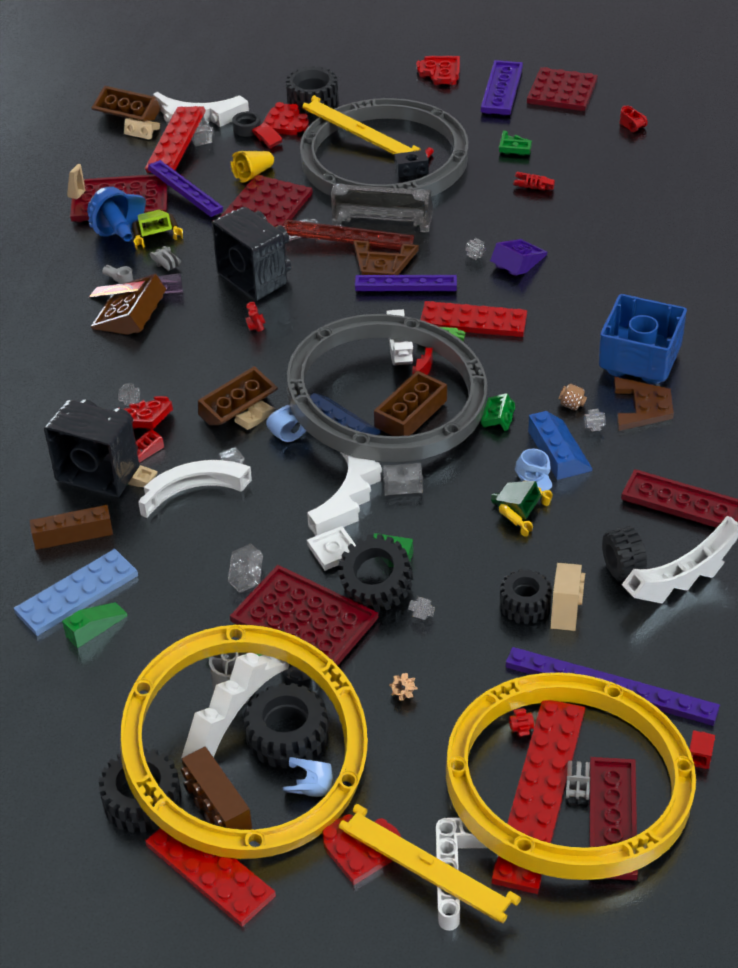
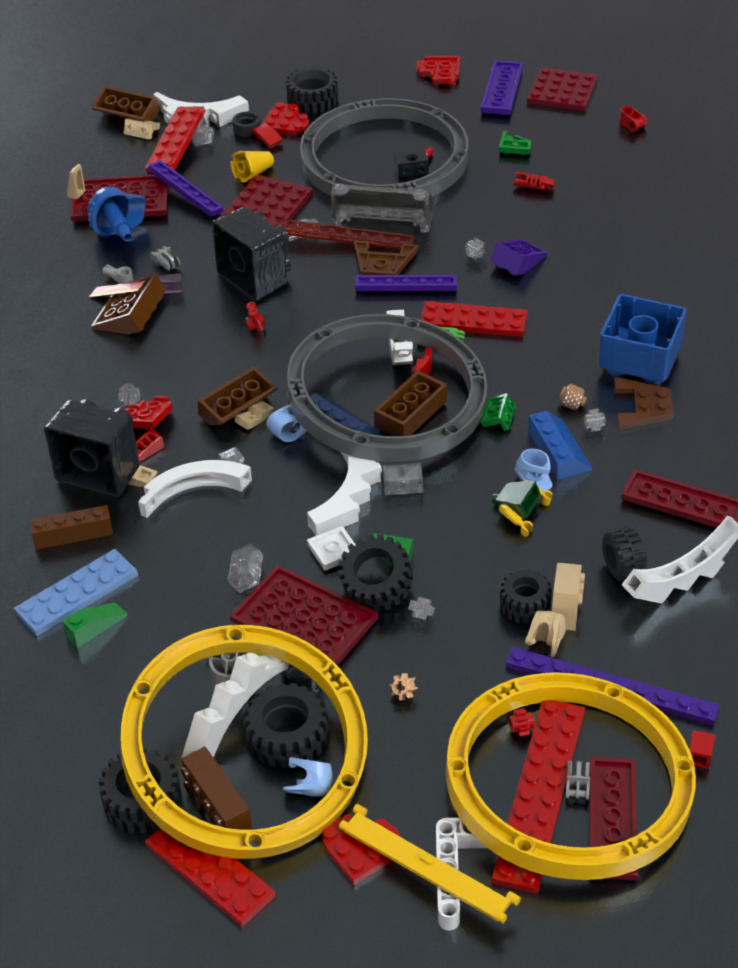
(153, 223): torso -> none
(356, 127): yellow piece -> none
(547, 627): none -> tan helmet

